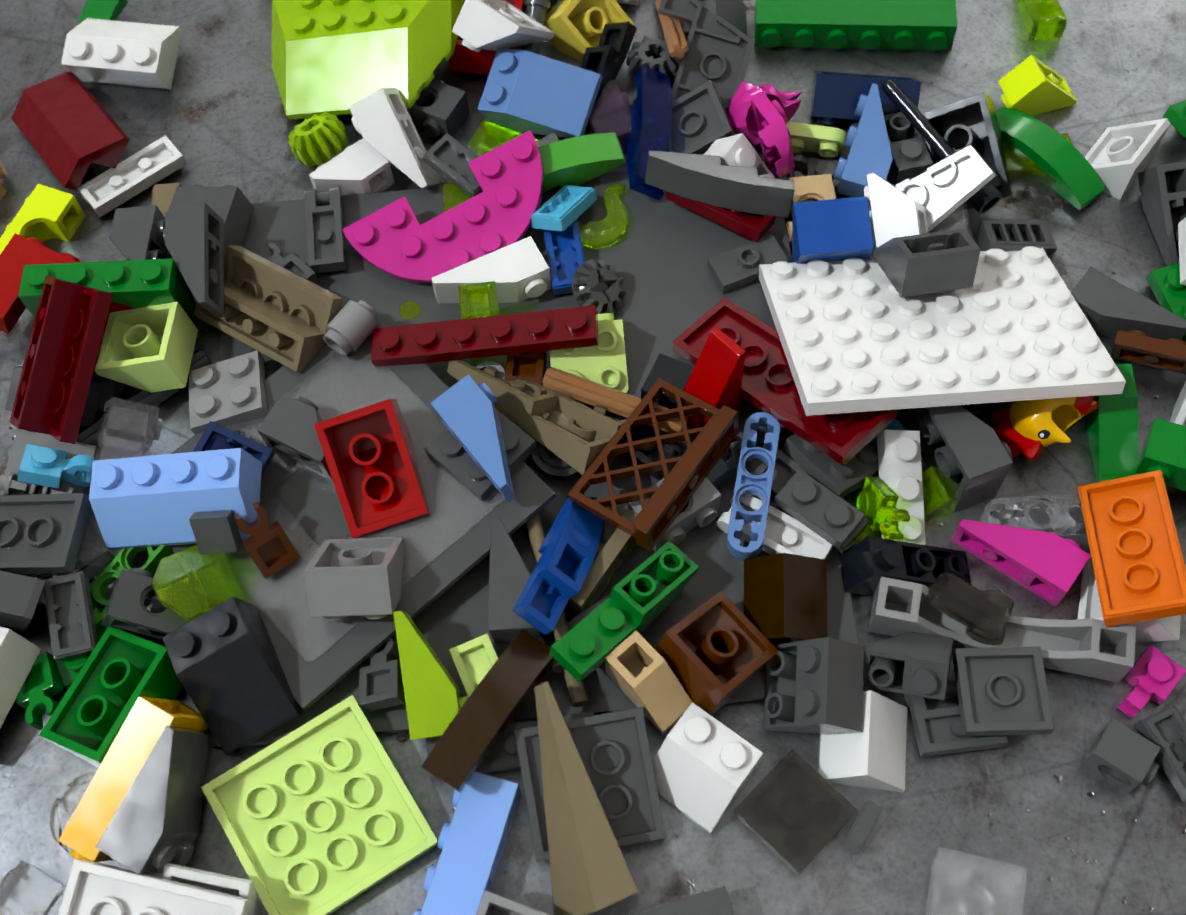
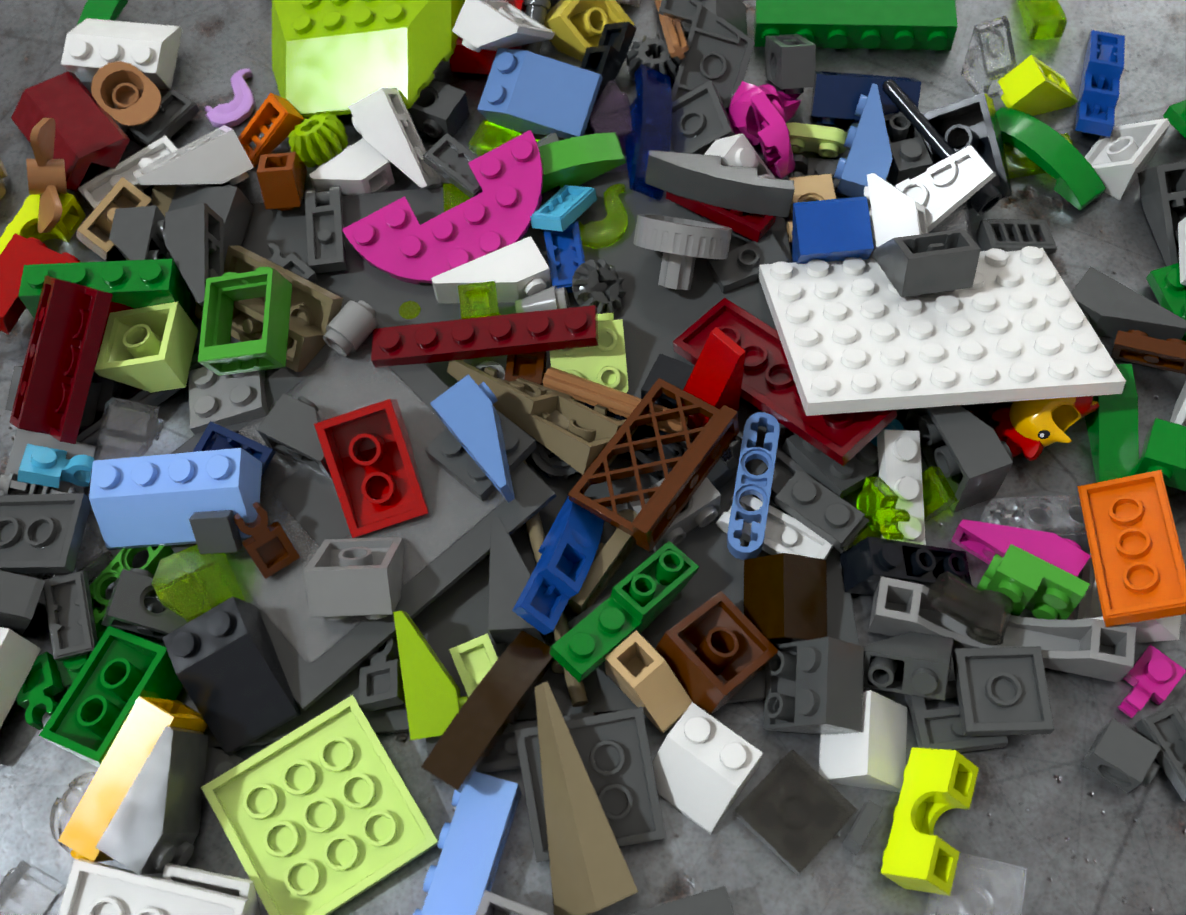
(46, 174): none -> medium nougat piece
(97, 227): none -> tan brick
(126, 93): none -> medium nougat piece
(172, 115): none -> dark grey plate
(208, 160): none -> white slope
(239, 108): none -> lavender piece
(247, 356): none -> bright green window
(275, 111): none -> orange slope
(281, 180): none -> dark orange slope
(547, 299): none -> light grey cone
(681, 244): none -> light grey piece
(790, 62): none -> dark grey brick
(931, 785): none -> neon yellow arch
(989, 56): none -> clear slope
(1033, 584): none -> bright green plate
(1100, 83): none -> blue slope

